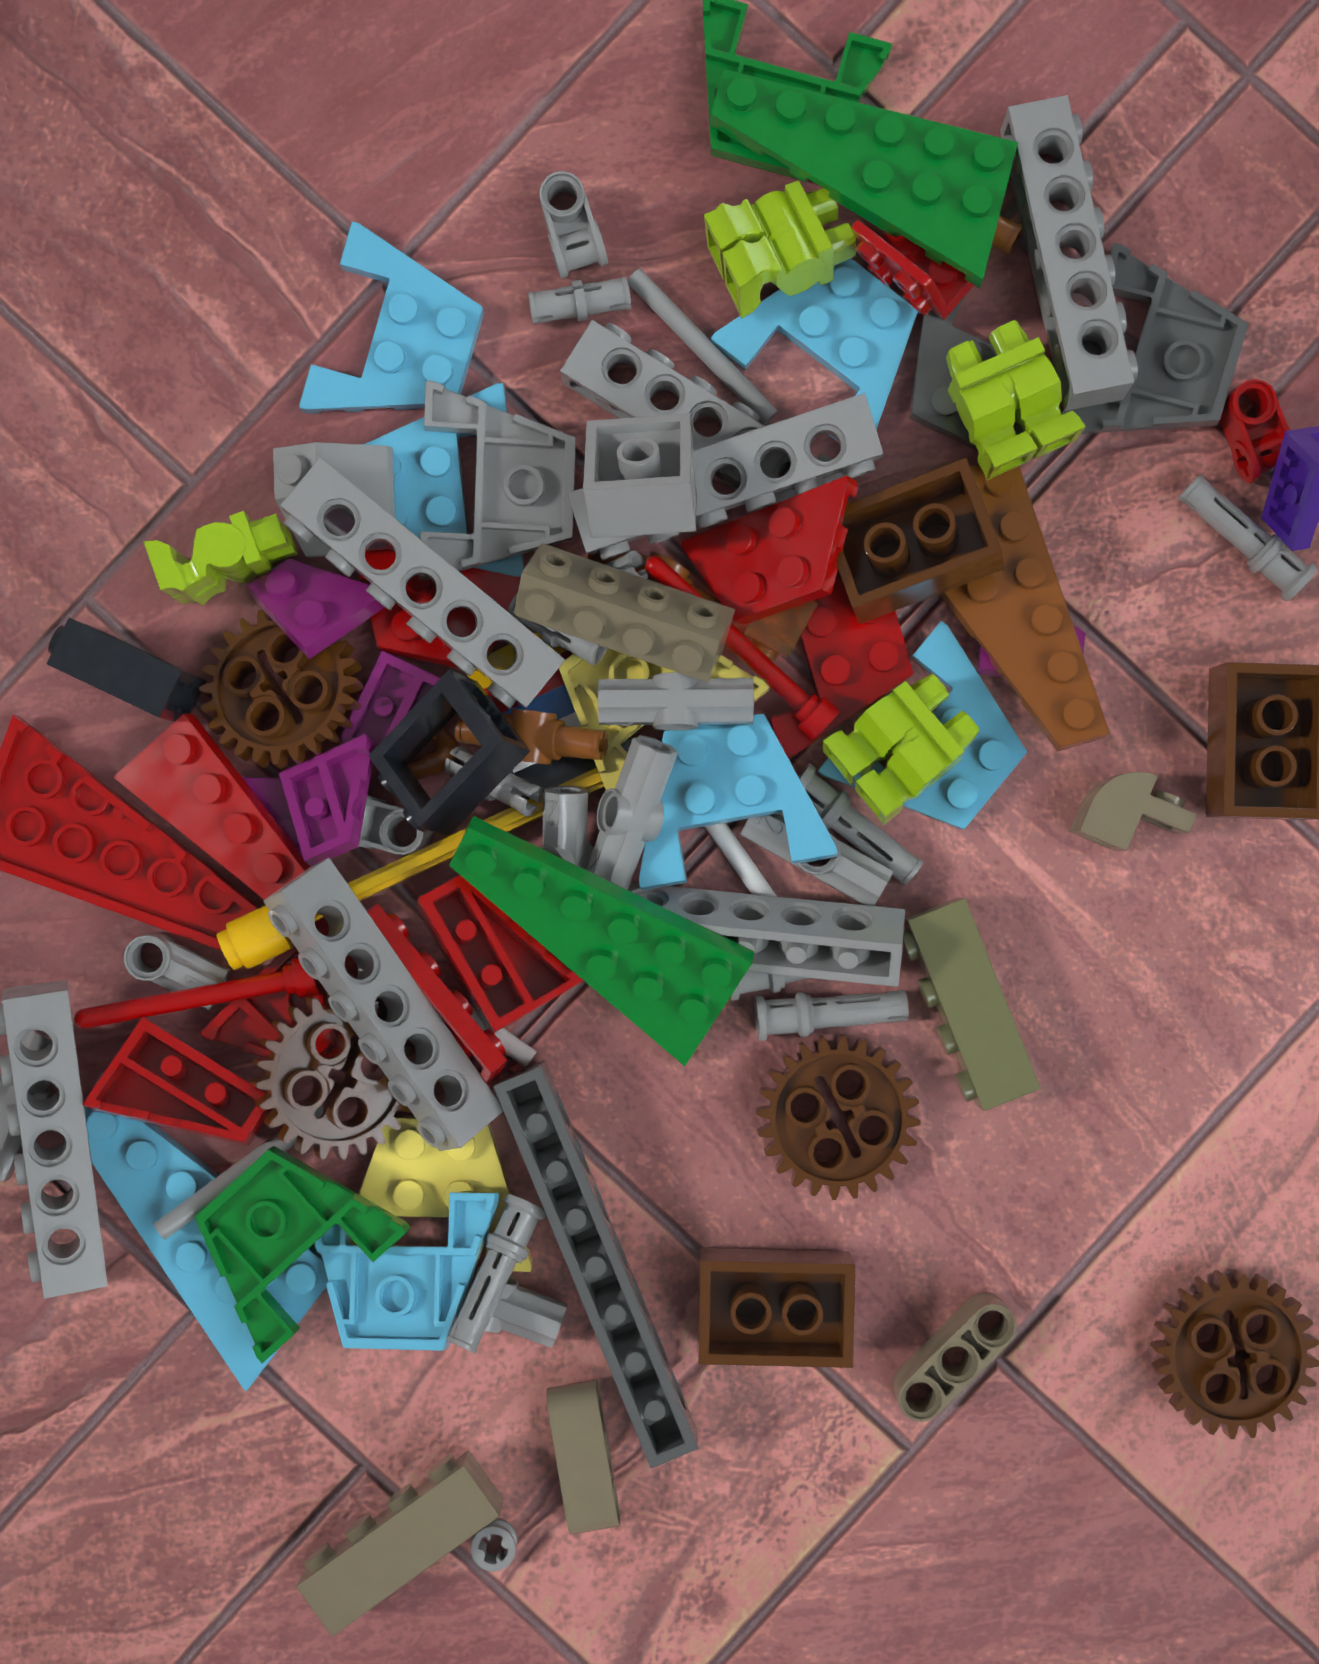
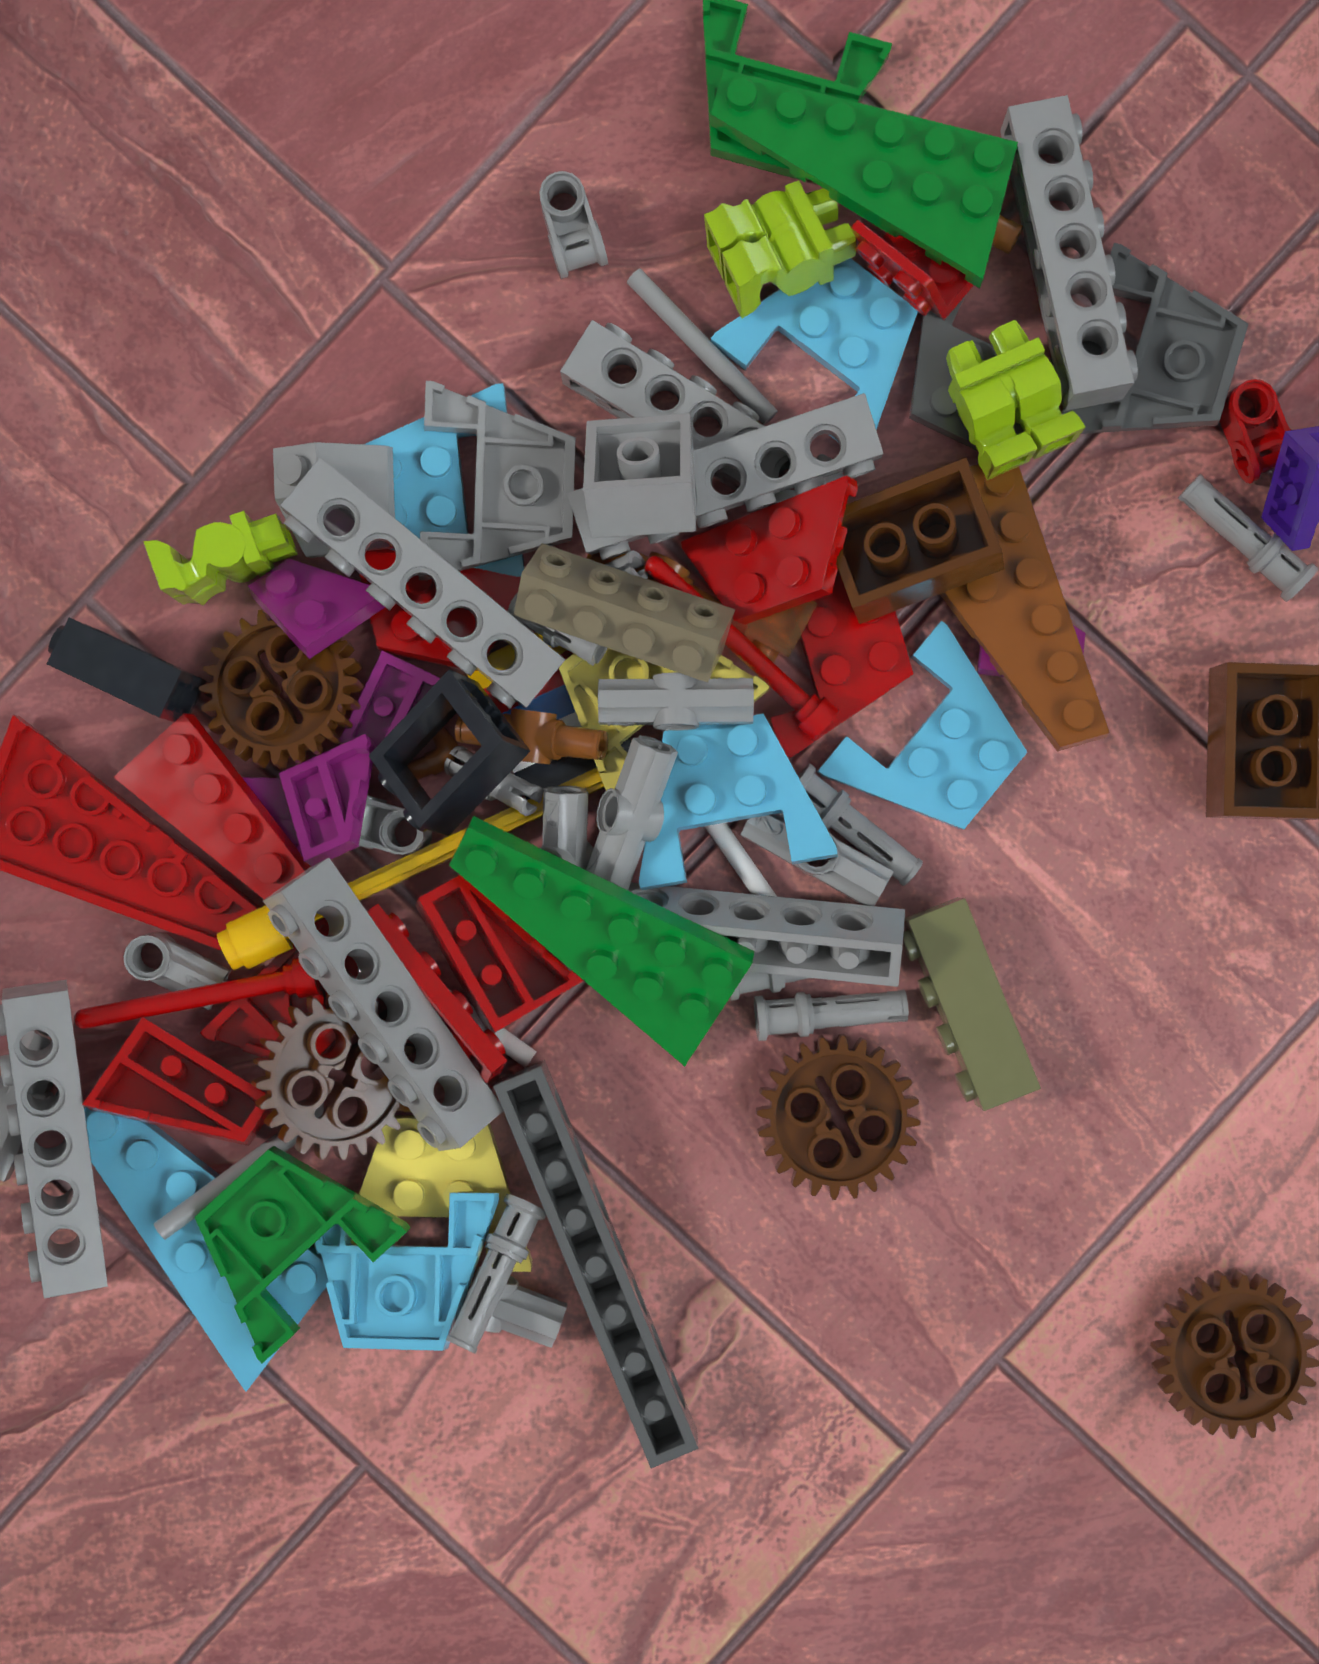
(399, 1542): dark tan brick -> none
(420, 335): medium azure wing -> none
(509, 1541): light grey bush -> none
(579, 300): light grey pin -> none
(583, 1457): dark tan beam -> none
(776, 1308): reddish brown brick -> none
(915, 737): lime hips -> none
(949, 1381): dark tan beam -> none
(1118, 803): dark tan brick -> none

